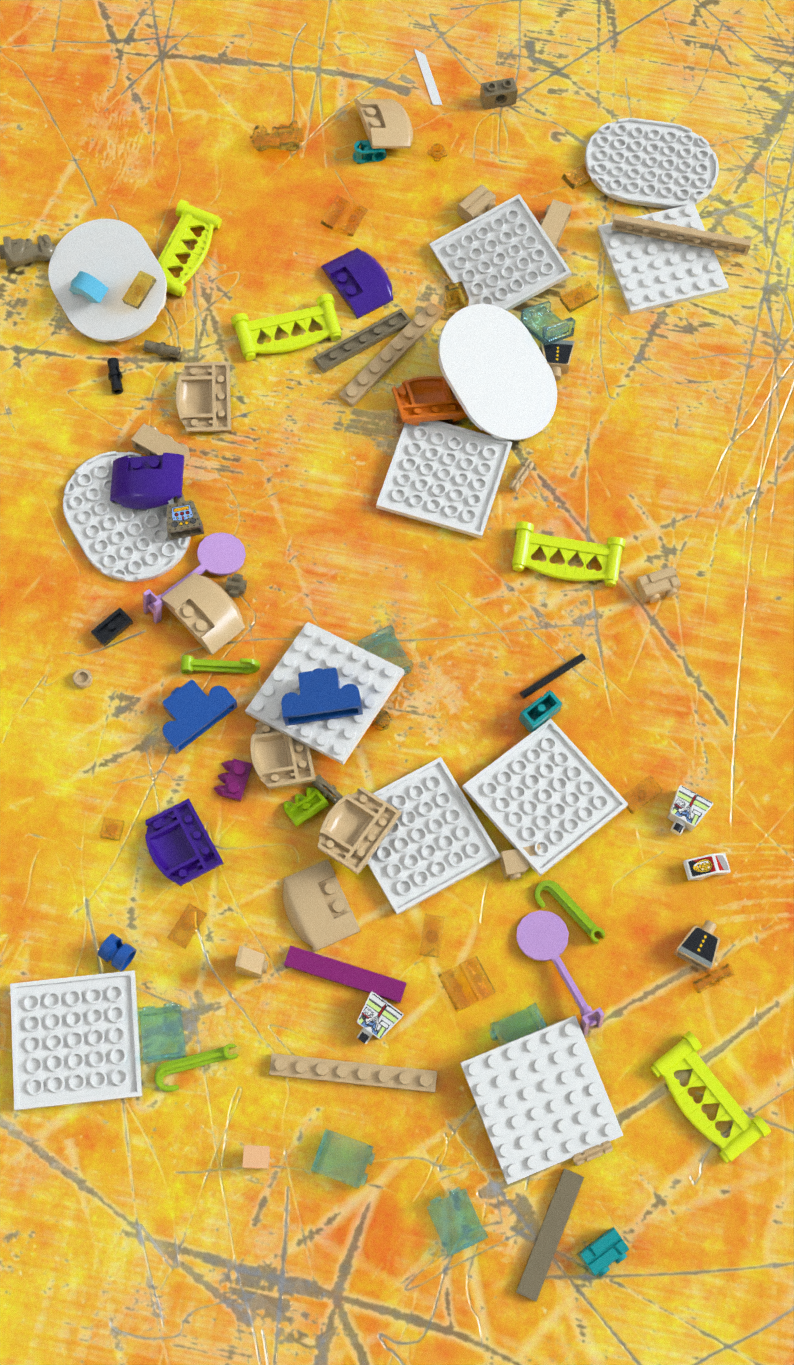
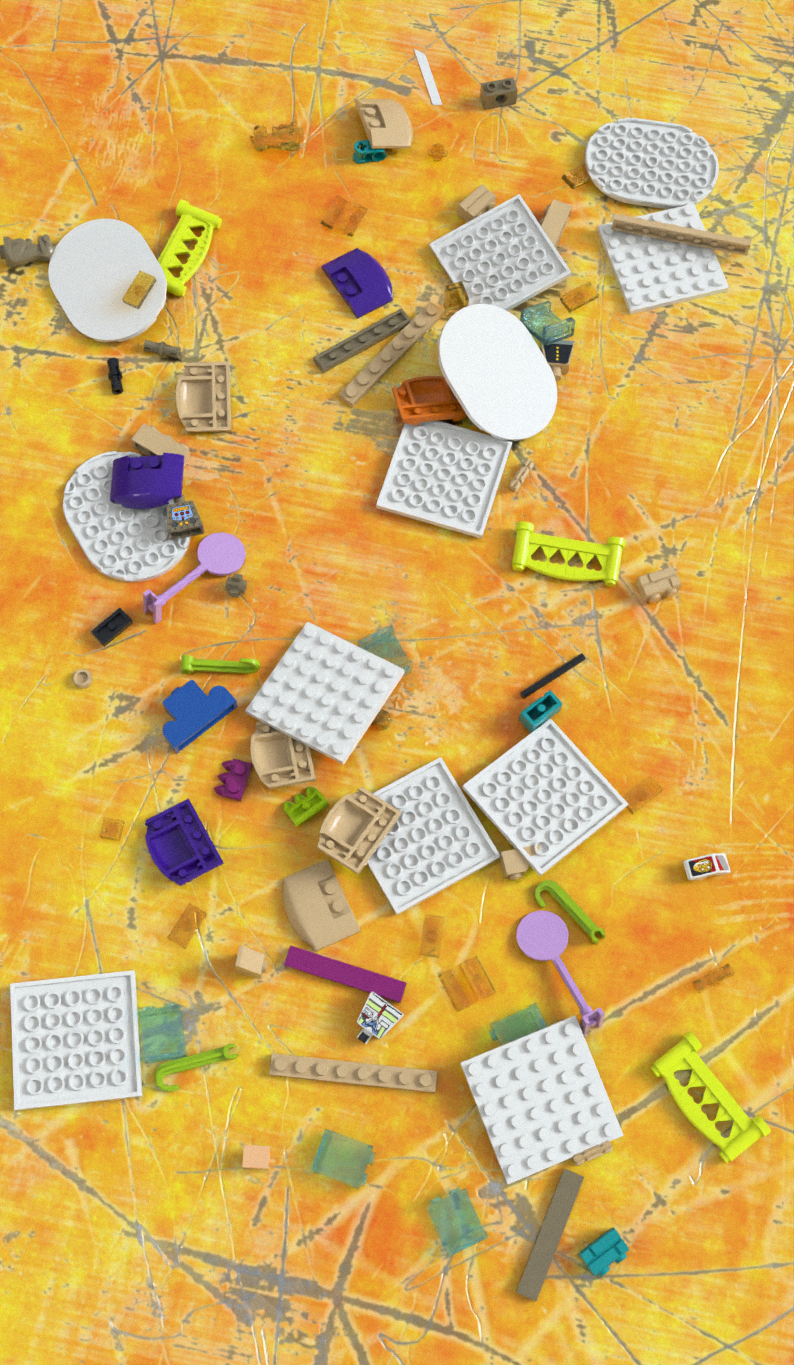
(88, 287): medium azure brick -> none
(116, 952): blue wheel -> none
(205, 611): tan slope -> none
(249, 331): neon yellow piece -> none
(320, 698): blue brick -> none
(320, 783): dark tan pin -> none
(687, 810): torso -> none
(699, 946): torso -> none

